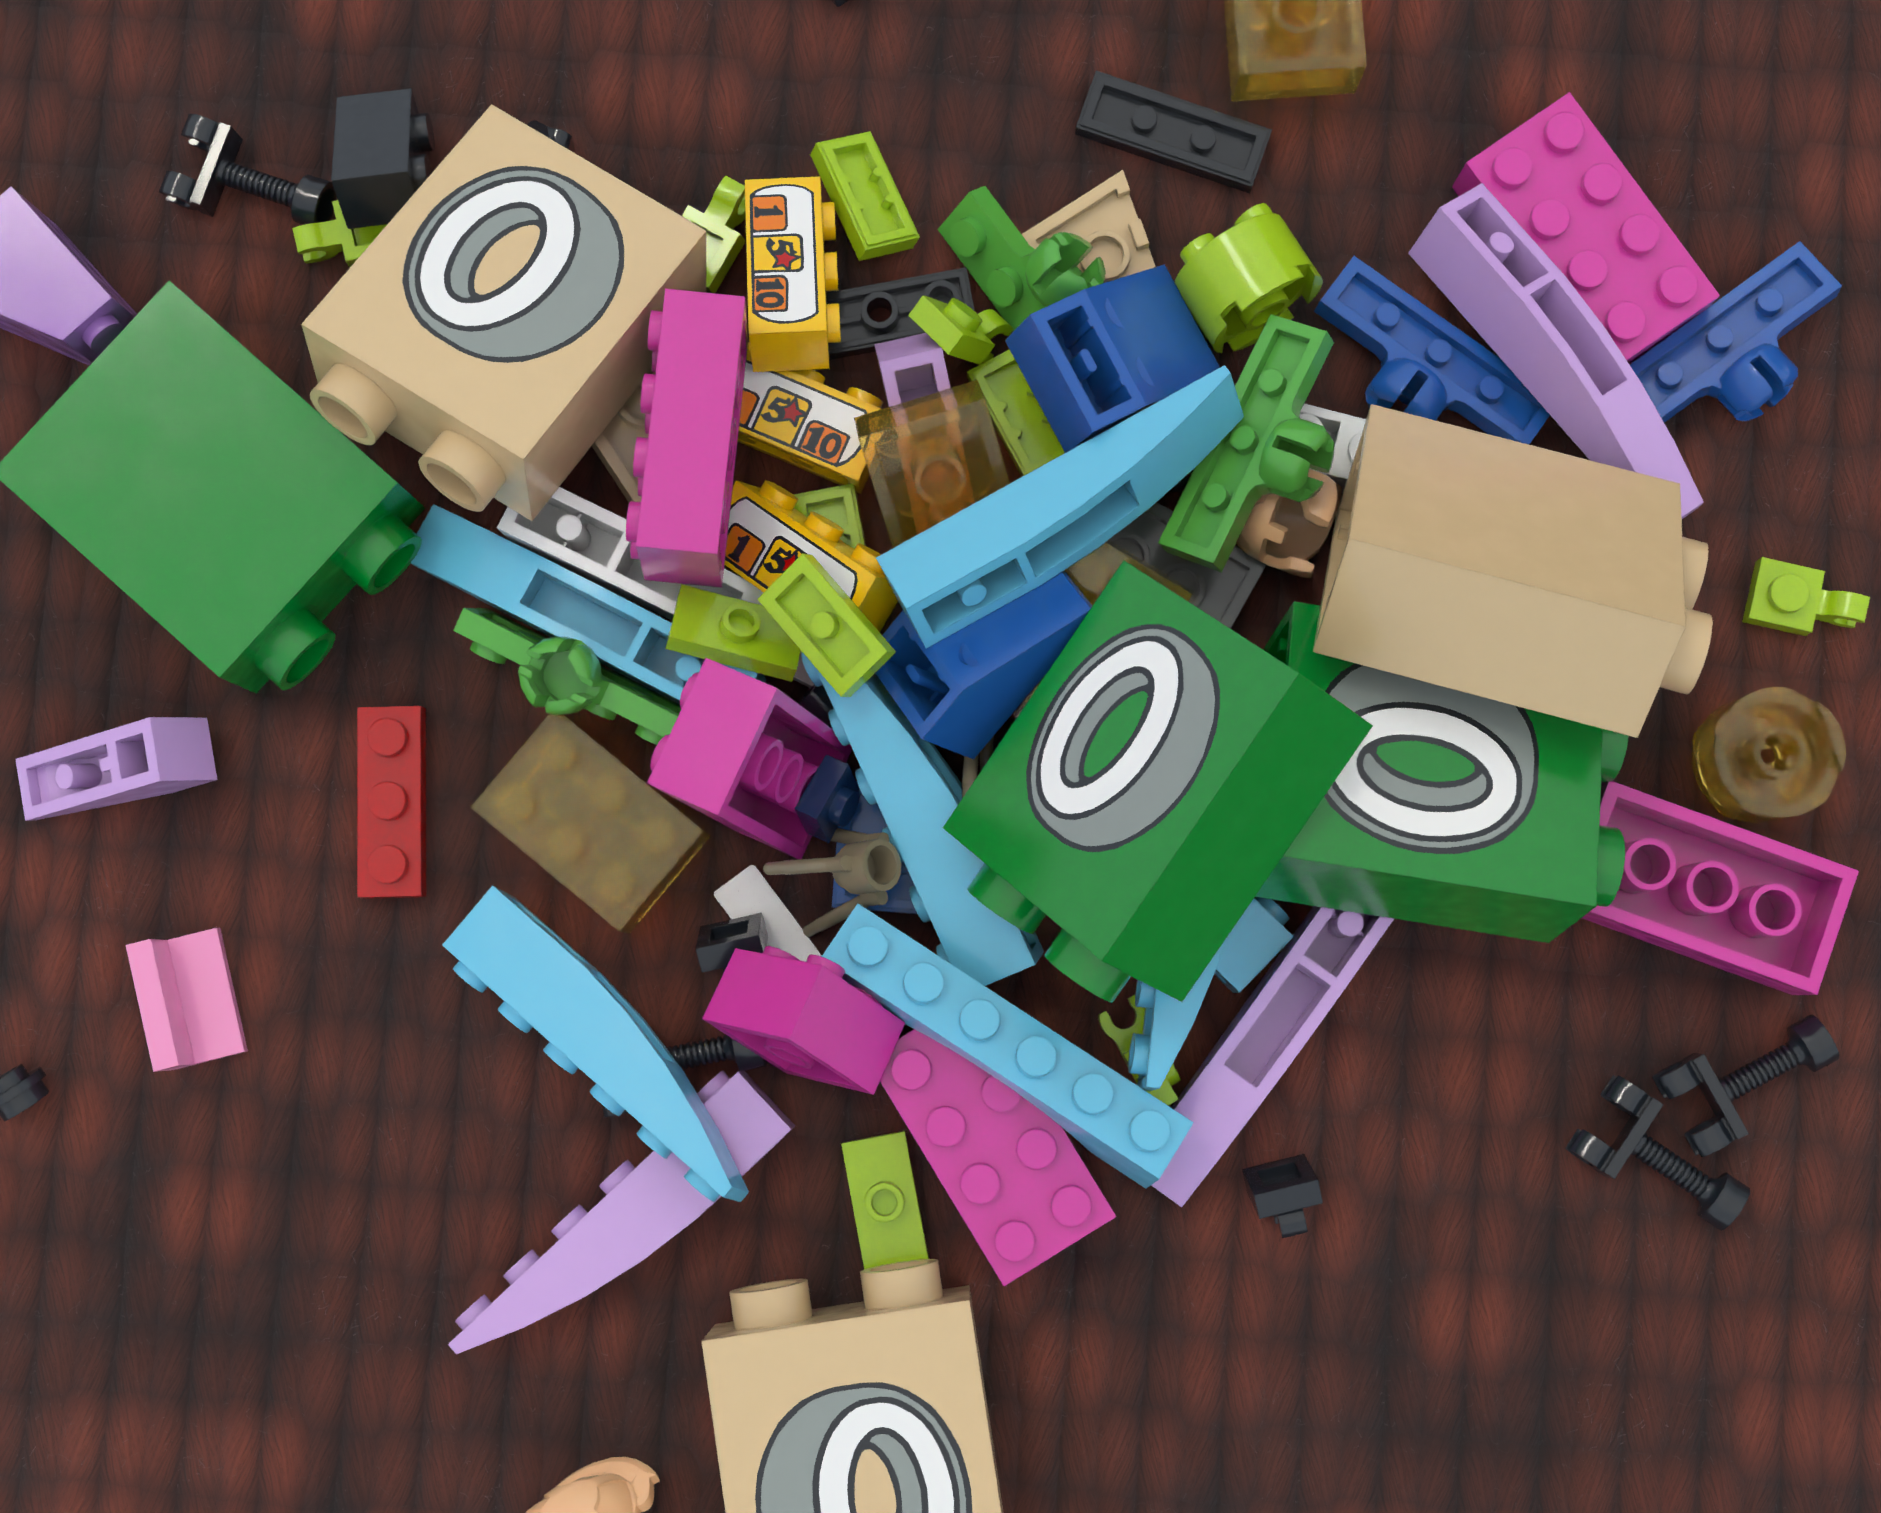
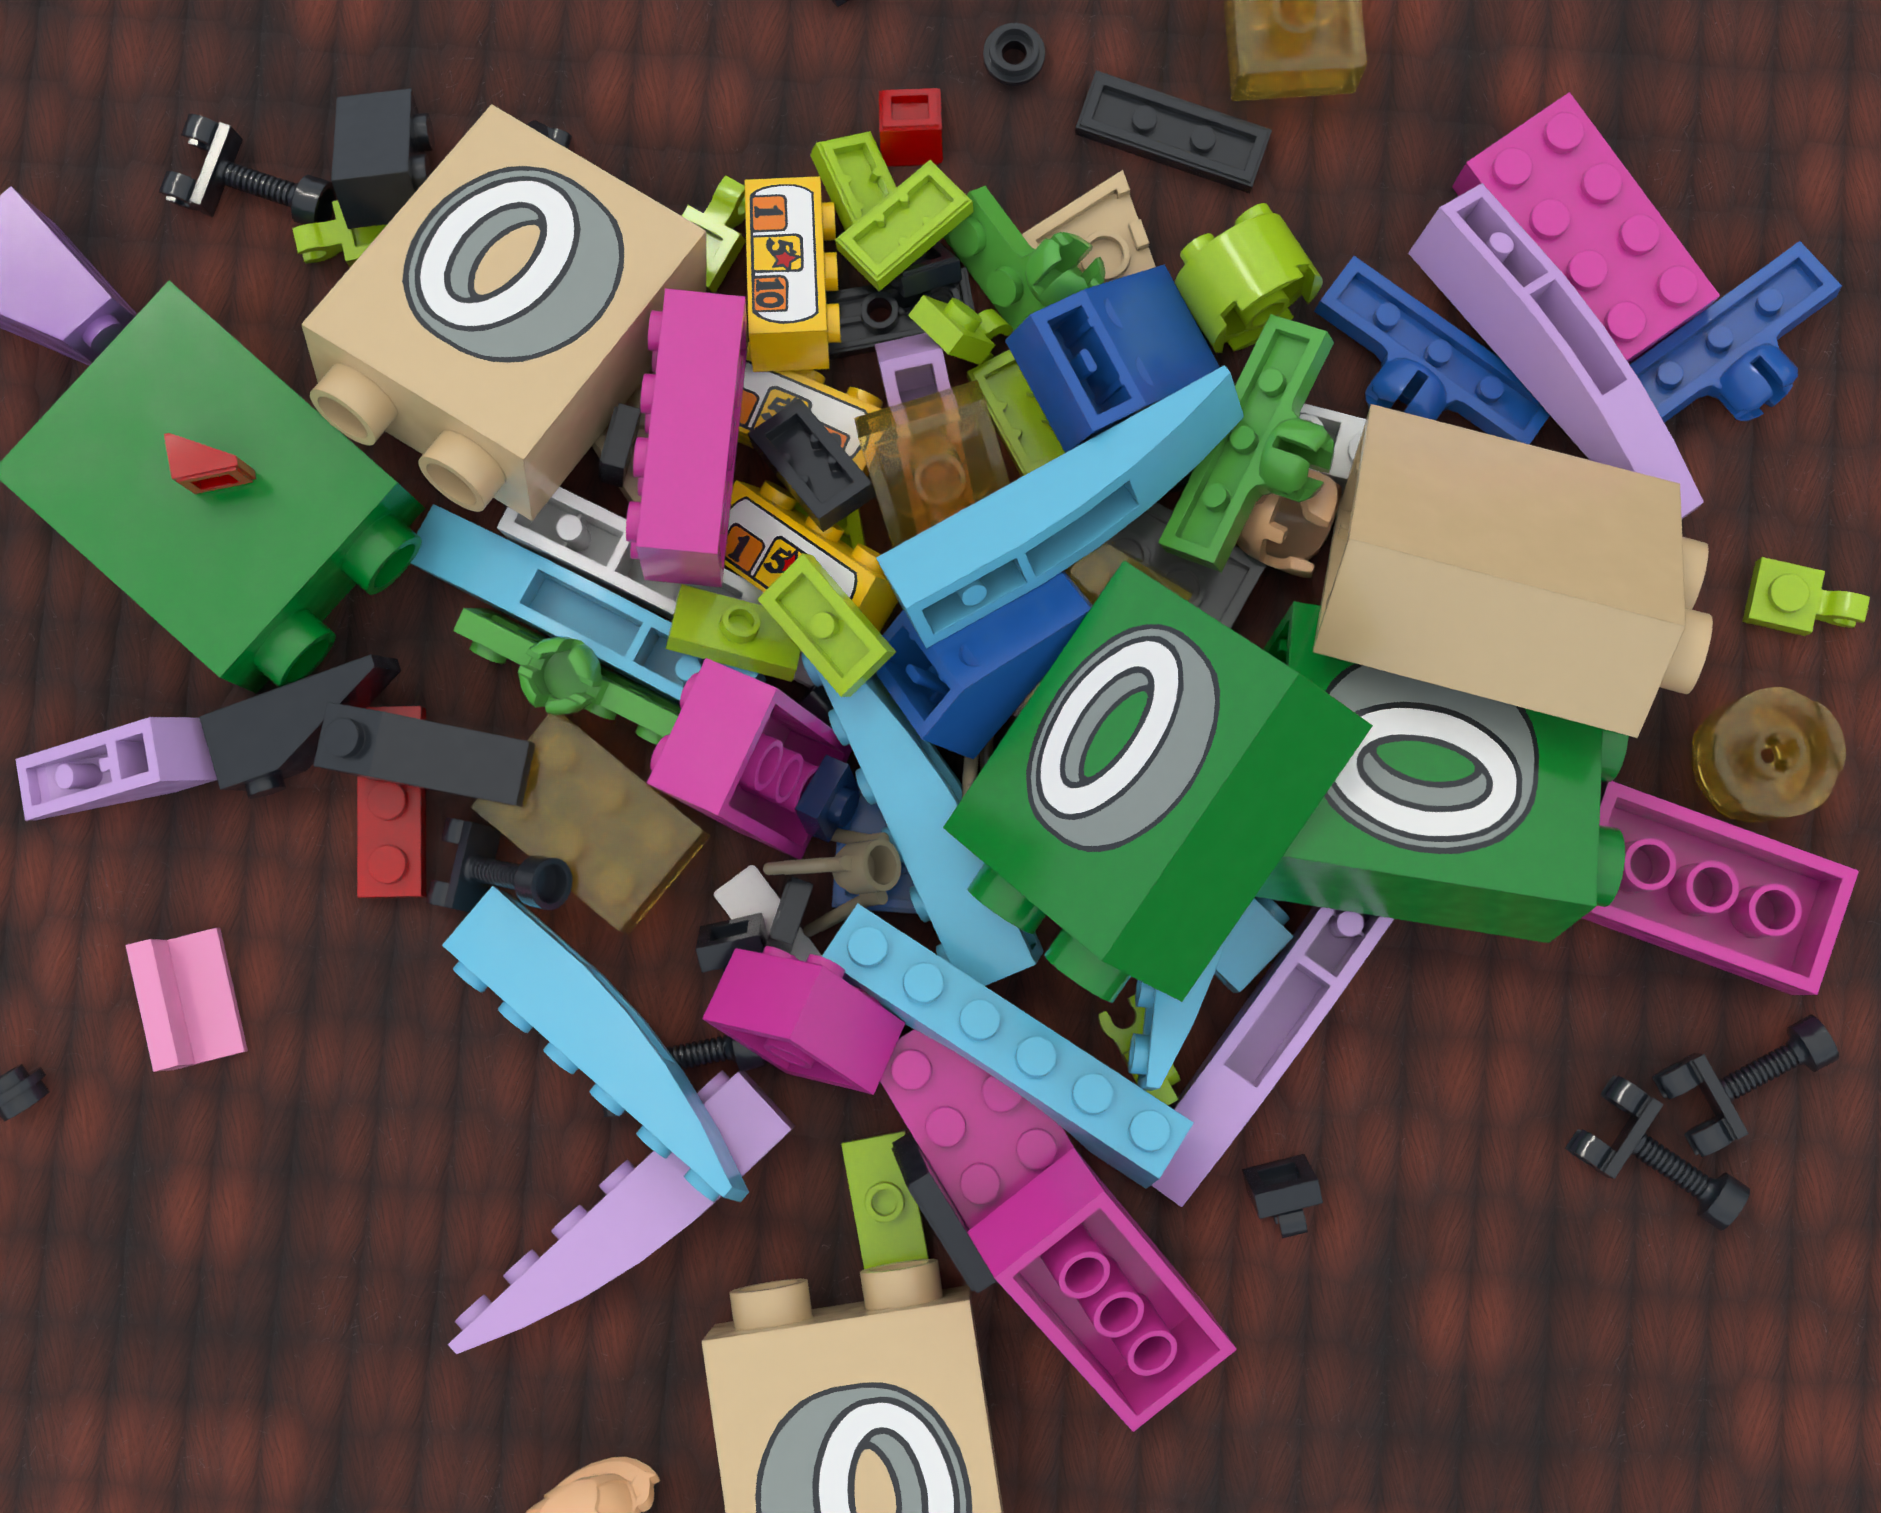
(204, 467): none -> slope
(279, 731): none -> black slope
(424, 754): none -> black slope
(538, 880): none -> black bar
(619, 445): none -> black tile
(790, 914): none -> black tile
(811, 465): none -> black tile
(904, 225): none -> lime plate
(910, 126): none -> red slope
(930, 271): none -> black tile
(941, 1212): none -> black tile
(1014, 37): none -> black plate
(1101, 1290): none -> dark pink brick

